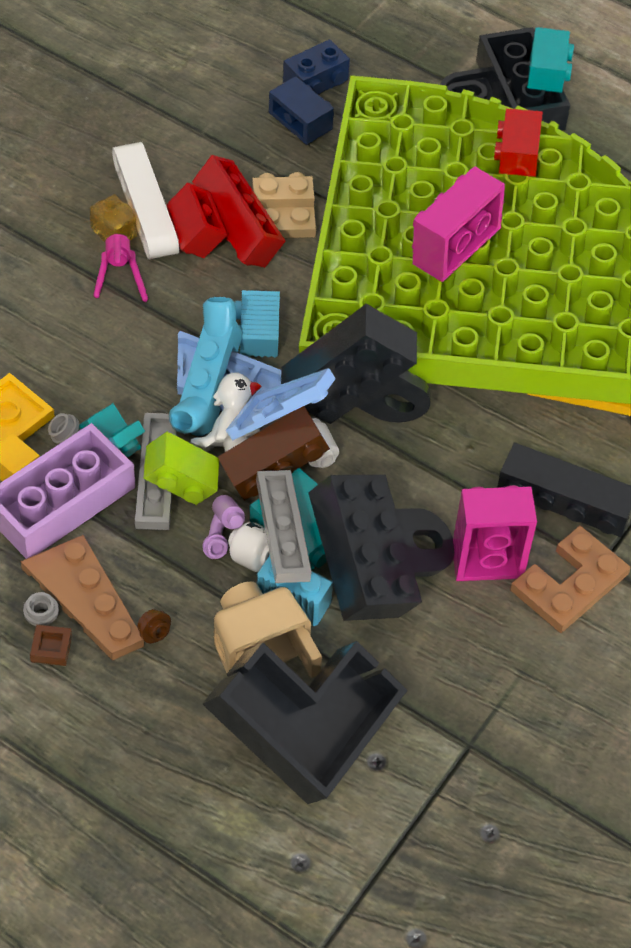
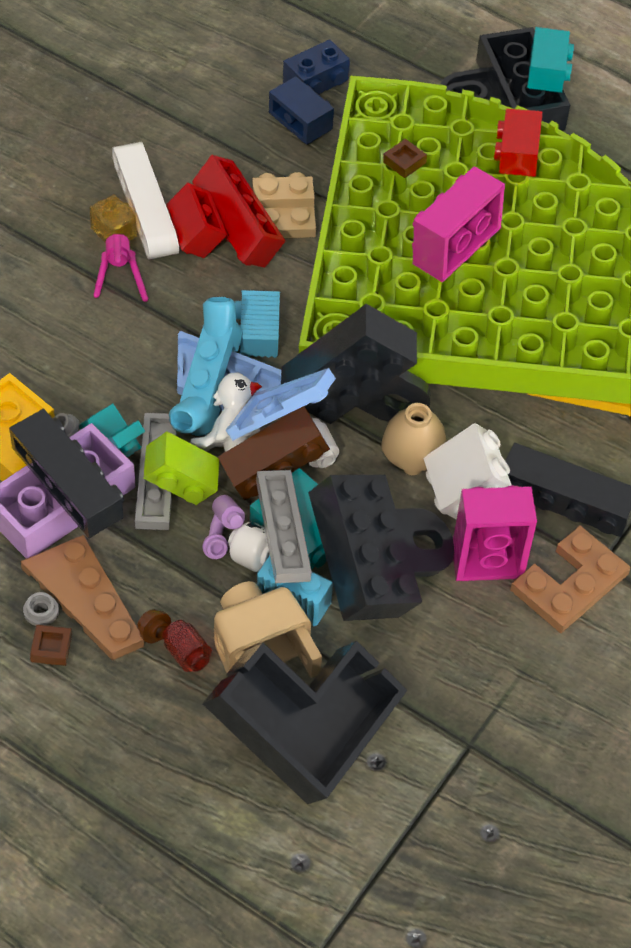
(67, 472): none -> black brick
(186, 646): none -> clear red brick
(405, 158): none -> reddish brown plate
(412, 437): none -> tan piece
(465, 463): none -> white brick

